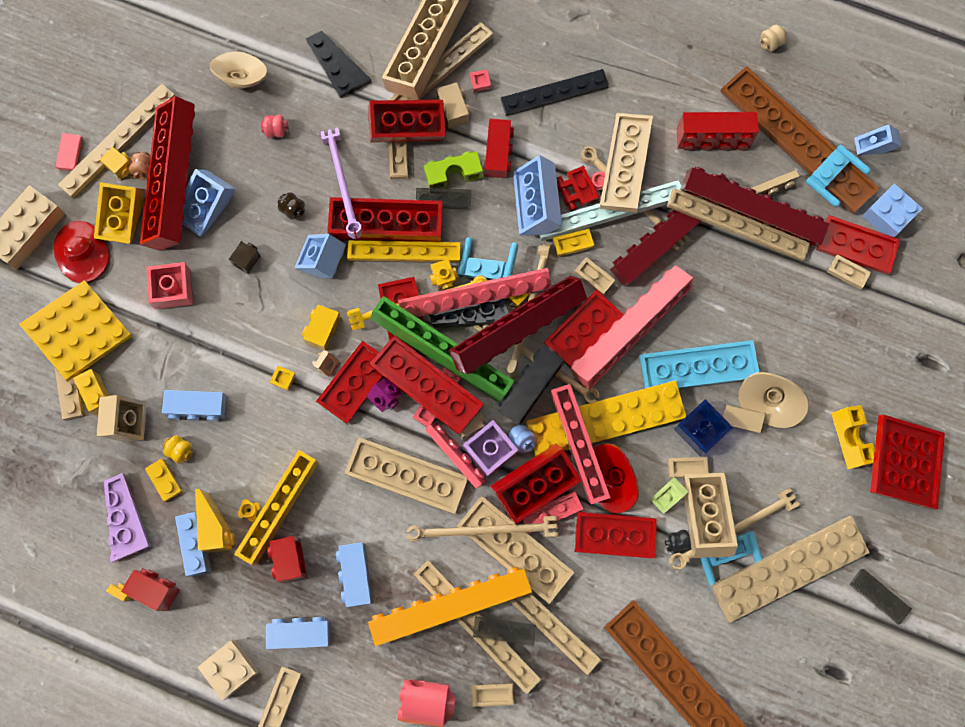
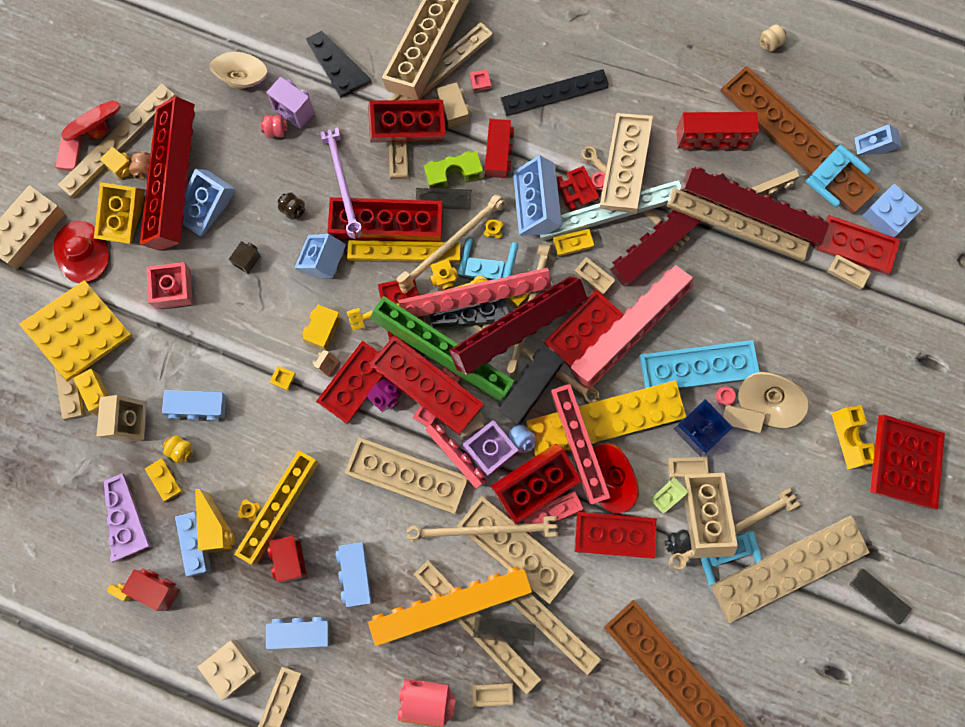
(92, 122): none -> hat
(290, 102): none -> lavender brick
(406, 280): none -> tan hinge
(493, 224): none -> yellow plate
(725, 395): none -> coral tile

